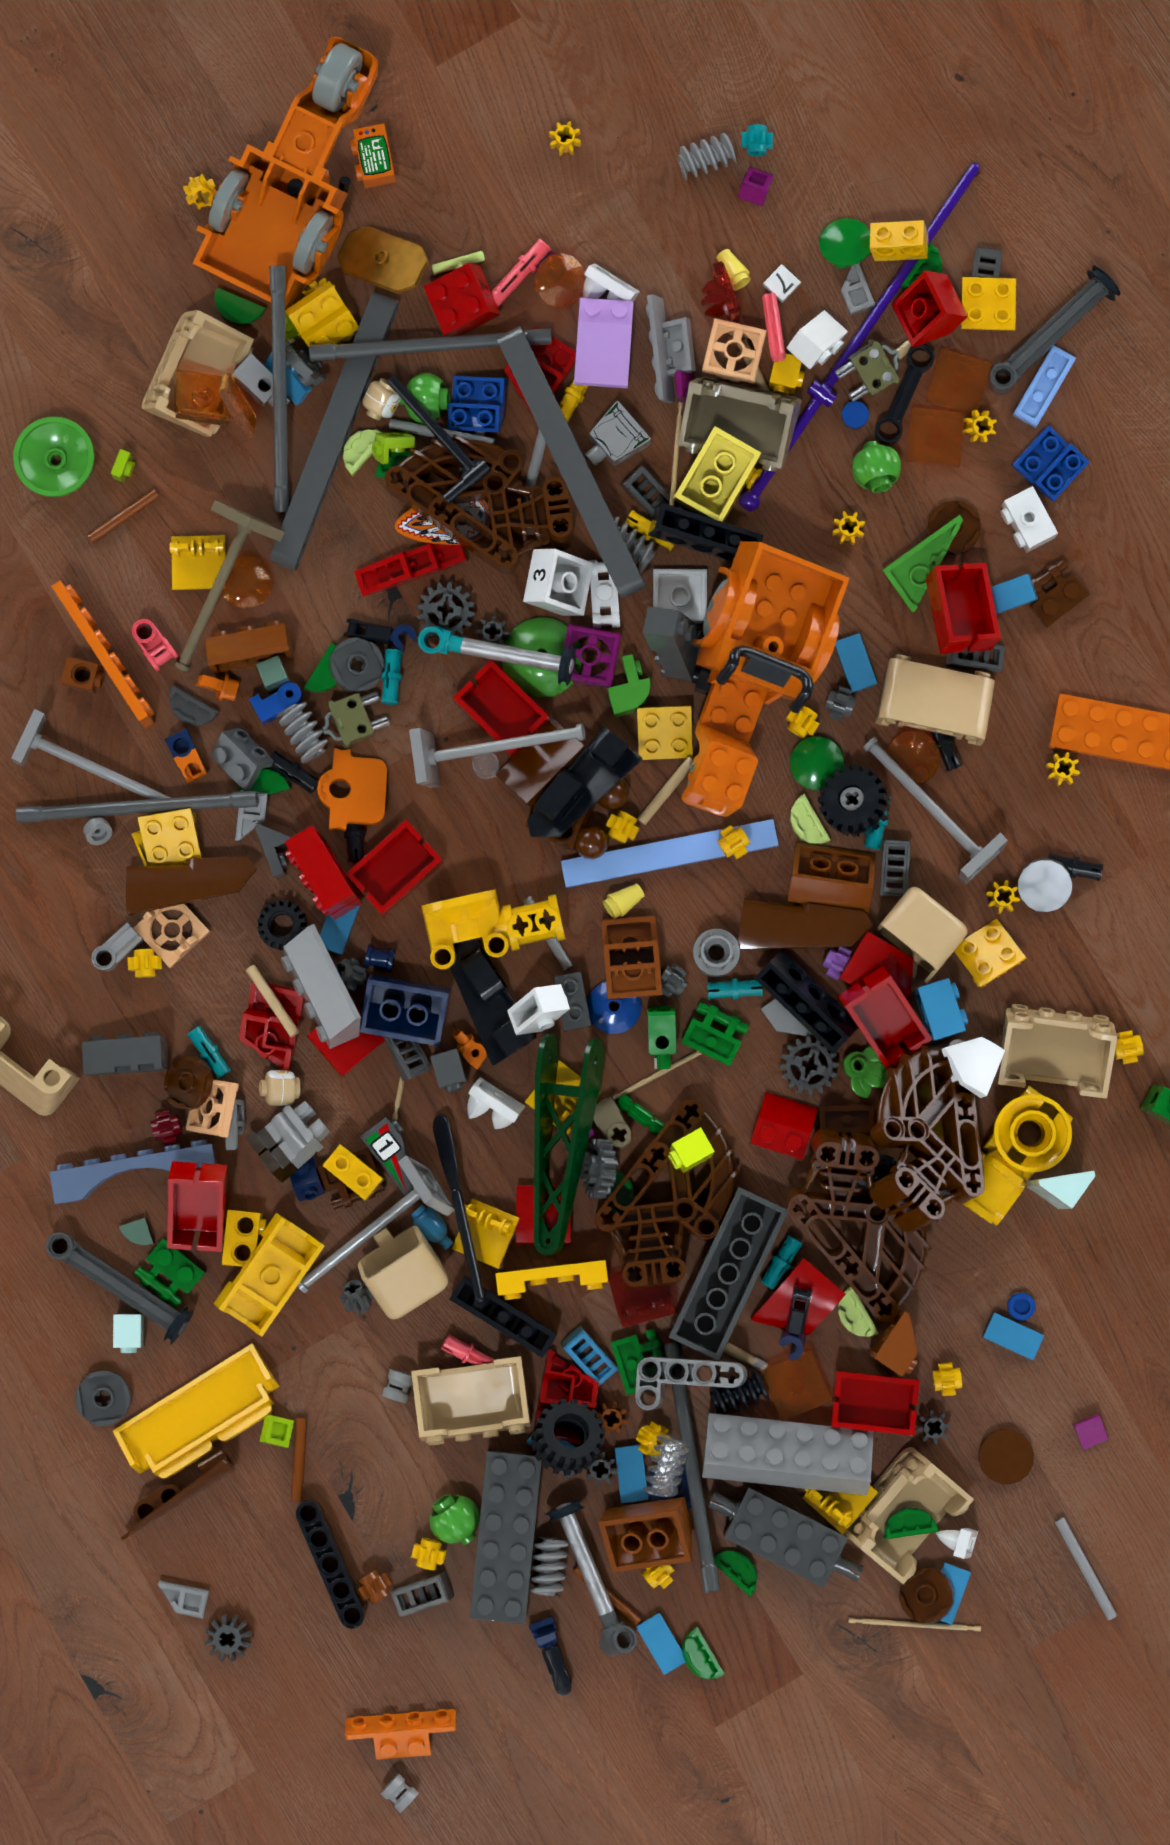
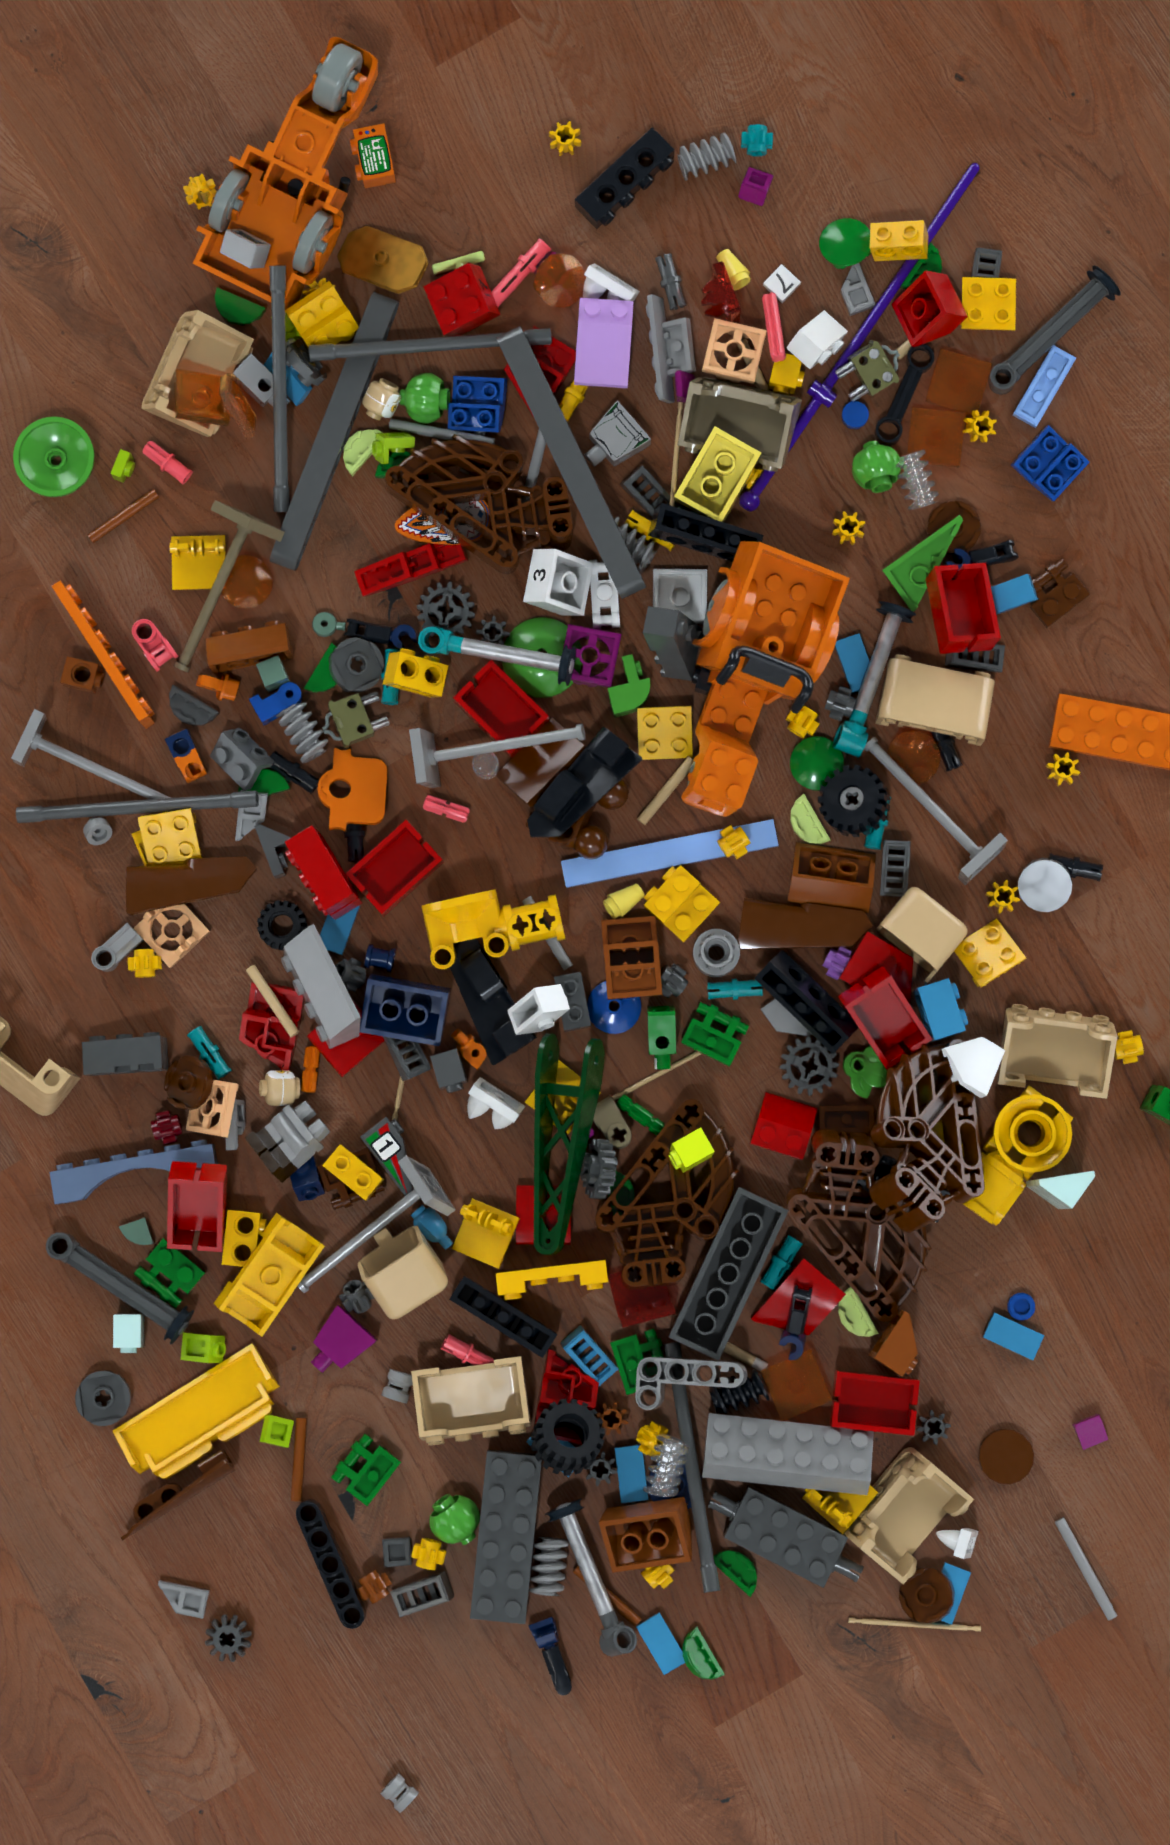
(167, 462): none -> coral axle
(203, 1348): none -> lime bracket
(245, 248): none -> light grey piece
(309, 1076): none -> orange piece
(331, 627): none -> sand green piece
(341, 1340): none -> magenta torso
(373, 1474): none -> green plate
(397, 1551): none -> dark grey tile
(401, 1733): orange bracket -> none
(415, 679): none -> yellow brick
(440, 807): none -> coral piece
(447, 1155): black piece -> none
(472, 471): black bar -> none
(622, 827): yellow gear -> none
(649, 146): none -> black brick
(670, 281): none -> dark grey pin
(680, 902): none -> yellow plate
(852, 735): none -> piece
(909, 1522): green tile -> none
(916, 480): none -> clear piece
(947, 1379): yellow gear -> none
(985, 555): none -> black piece
(1028, 520): white brick -> none

